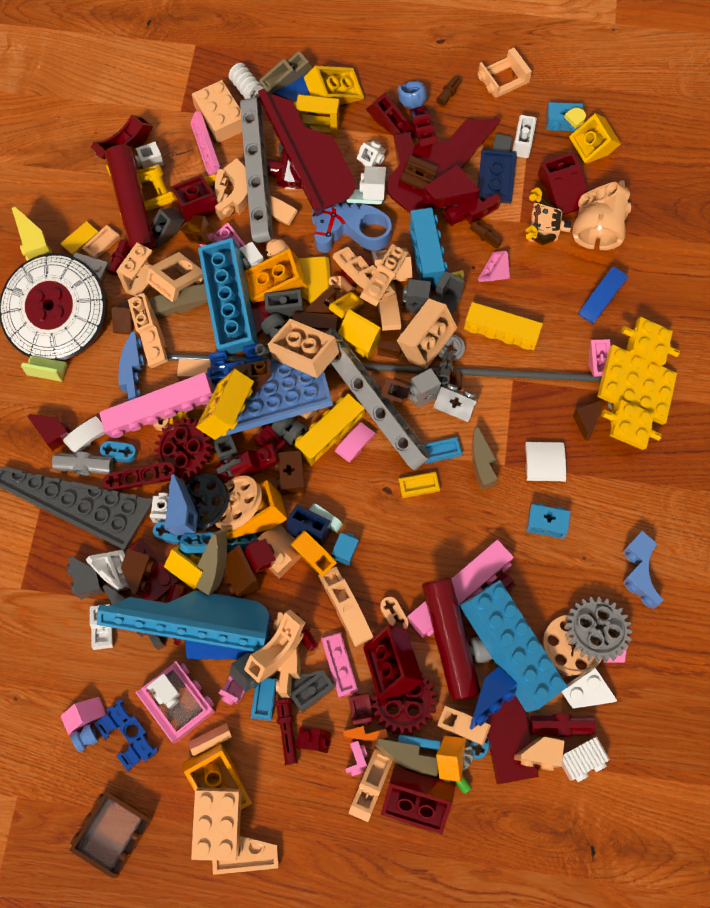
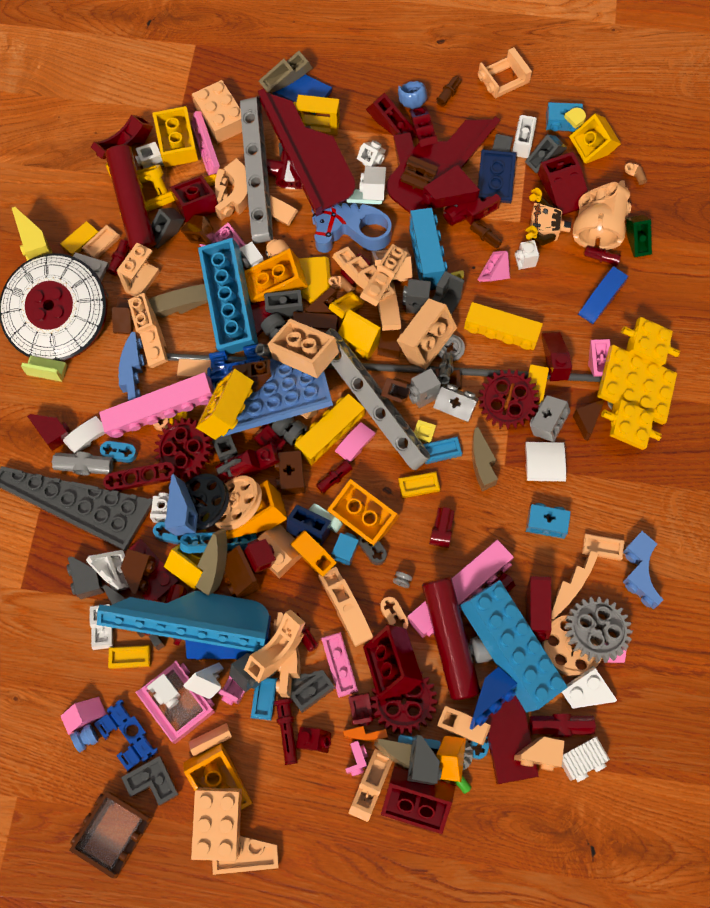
(129, 657): none -> yellow tile
(152, 775): none -> dark grey plate
(169, 287): light nougat panel -> none
(175, 136): none -> yellow brick
(205, 681): none -> white slope
(244, 81): white piece -> none
(334, 83): yellow slope -> none
(334, 476): none -> dark red pin
(363, 512): none -> light orange slope
(368, 550): none -> dark grey beam
(402, 579): none -> light grey bush
(423, 763): none -> dark grey slope
(424, 431): none -> light yellow tile
(442, 531): none -> dark red piece
(525, 403): none -> dark red gear
(527, 255): none -> white brick
(539, 376): none -> yellow tile
(539, 606): none -> dark red slope
(547, 149): none -> dark grey slope
(550, 418): none -> light grey brick
(556, 356): none -> dark red slope
(568, 591): none -> light nougat slope
(602, 255): none -> dark red axle
(604, 546): none -> light nougat tile
(636, 171): none -> arm
(639, 235): none -> dark green slope

